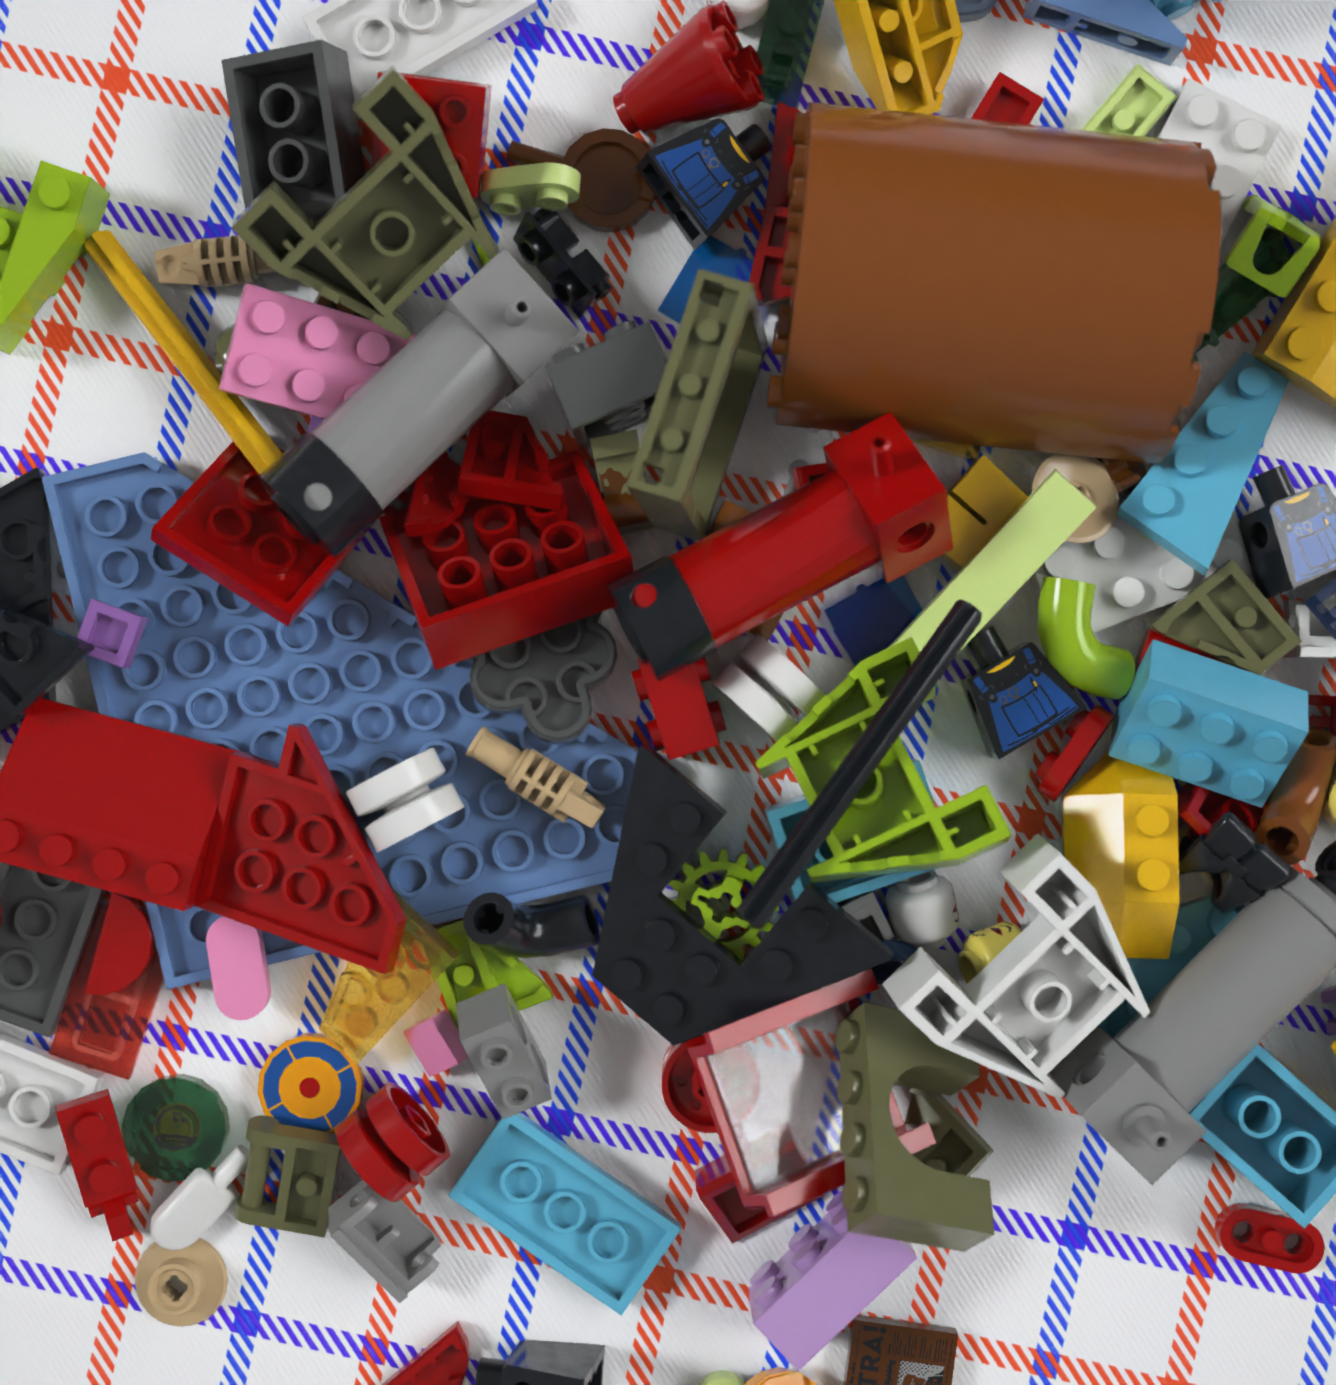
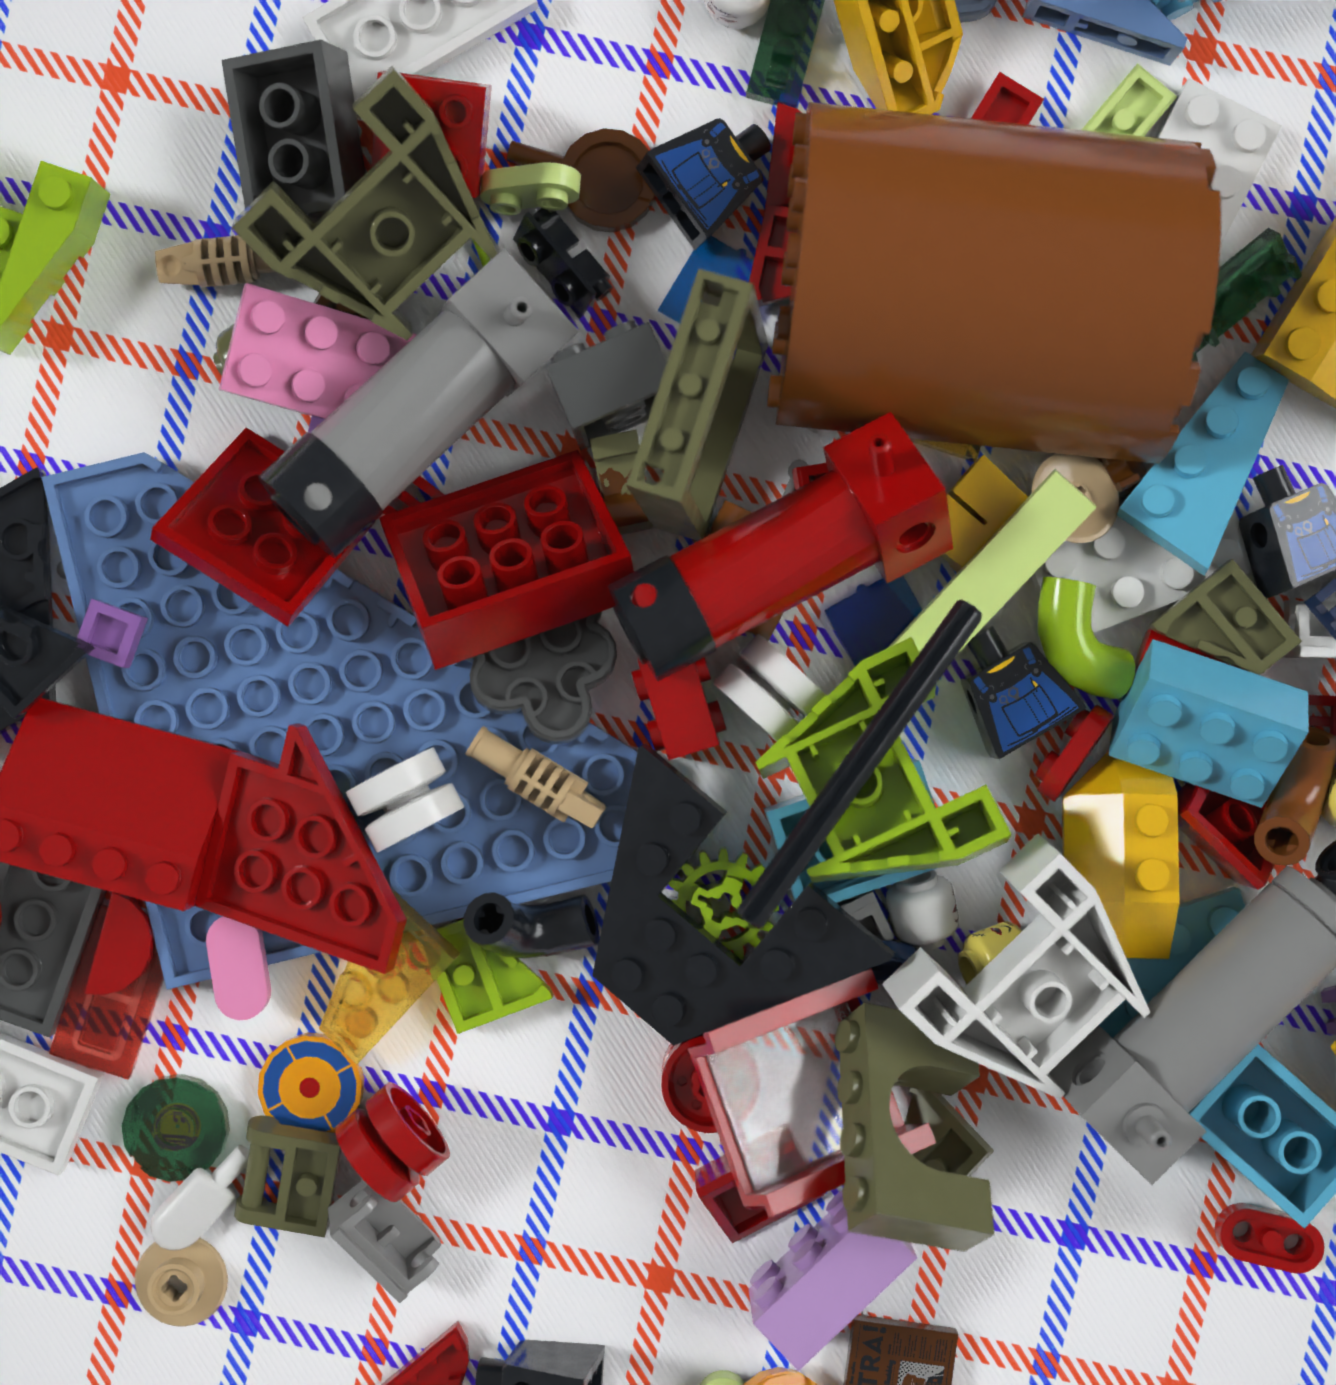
(99, 1159): red hinge -> none
(181, 349): yellow axle -> none
(435, 499): red tile -> none
(436, 1043): bright pink tile -> none
(503, 1051): light grey brick -> none
(507, 463): red wing -> none
(565, 1210): medium azure plate -> none
(693, 76): red cone -> none
(1234, 861): black piece -> none
(1241, 253): lime piece -> none

